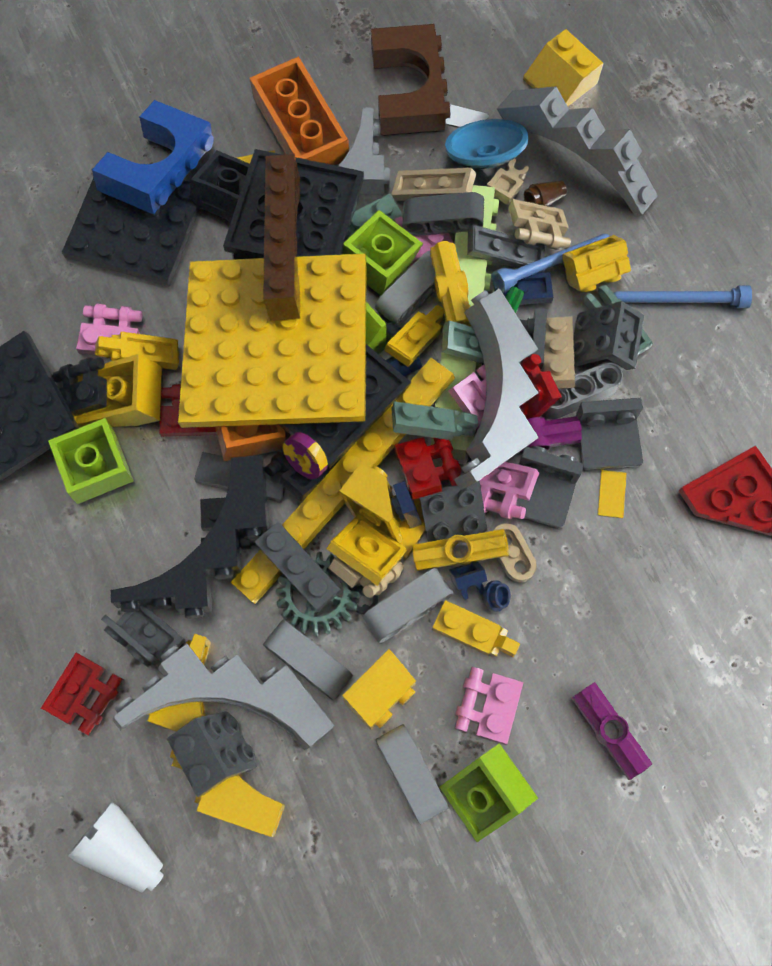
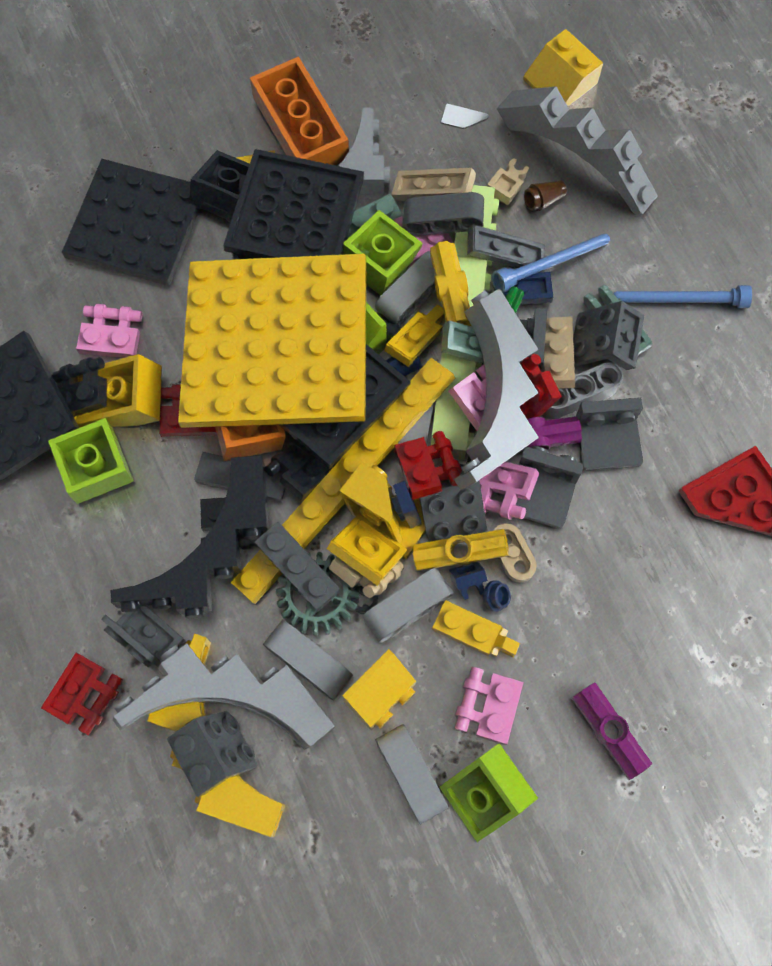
(118, 851): white cone -> none
(151, 184): blue arch -> none
(158, 349): yellow hinge -> none
(281, 275): reddish brown arch -> none
(305, 455): piece -> none
(415, 48): reddish brown arch -> none
(432, 421): sand green hinge -> none
(486, 143): dark azure dish -> none
(532, 218): tan plate -> none
(596, 263): yellow brick -> none
(612, 494): yellow sticker -> none

